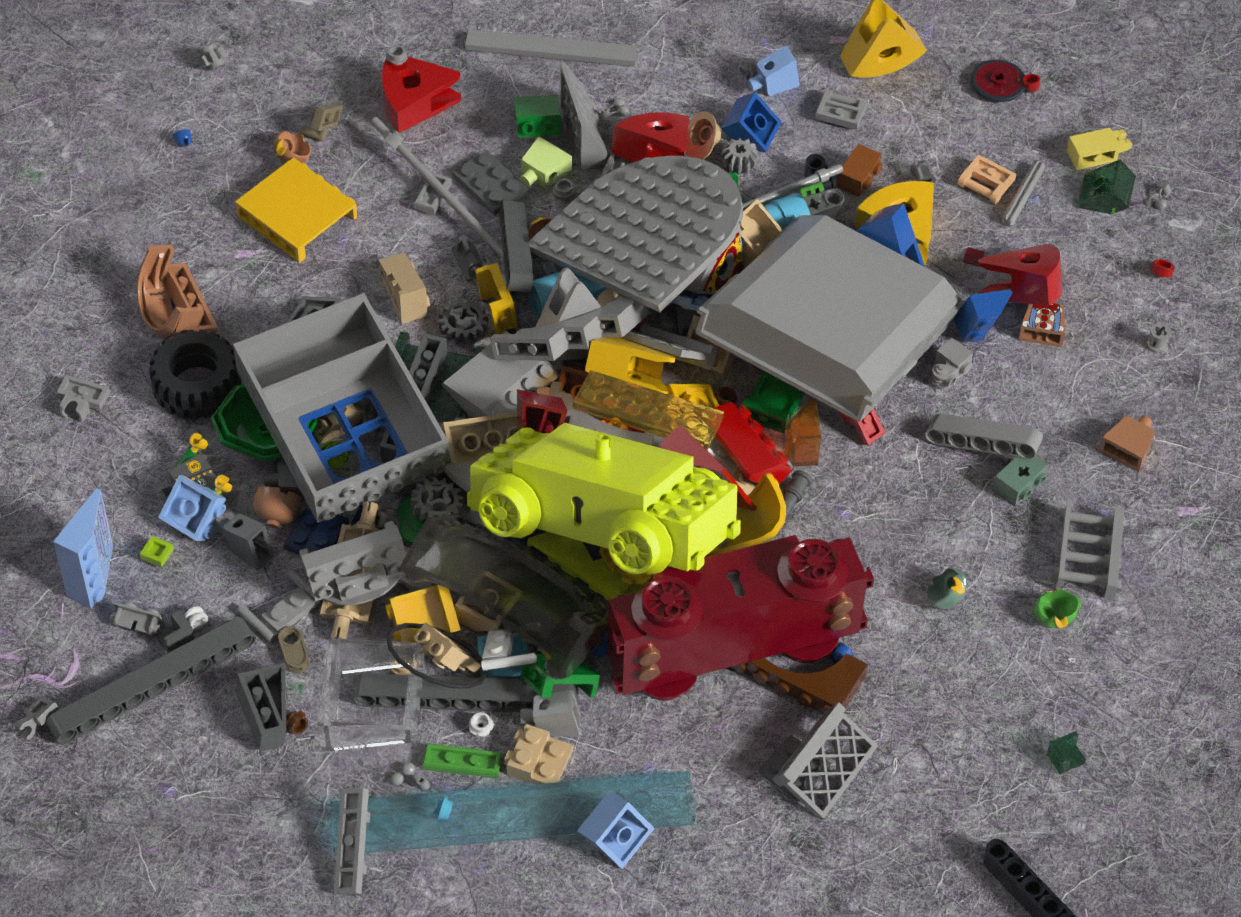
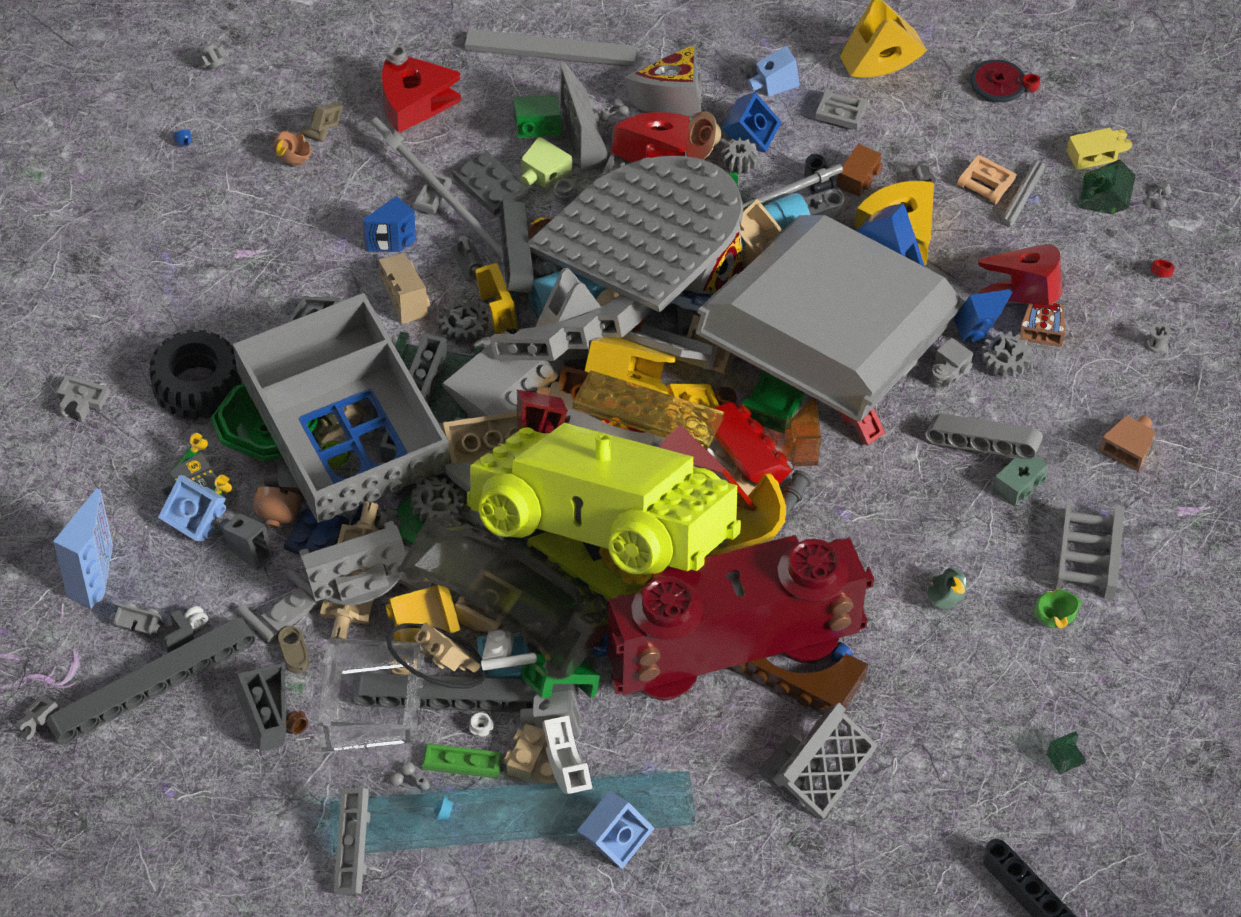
(156, 551): lime plate -> none
(178, 283): nougat piece -> none
(293, 207): yellow panel -> none
(390, 227): none -> blue slope
(565, 763): none -> white arch
(662, 93): none -> light grey piece
(811, 189): bright green tile -> none
(972, 256): dark red sticker -> none
(1007, 354): none -> light grey gear

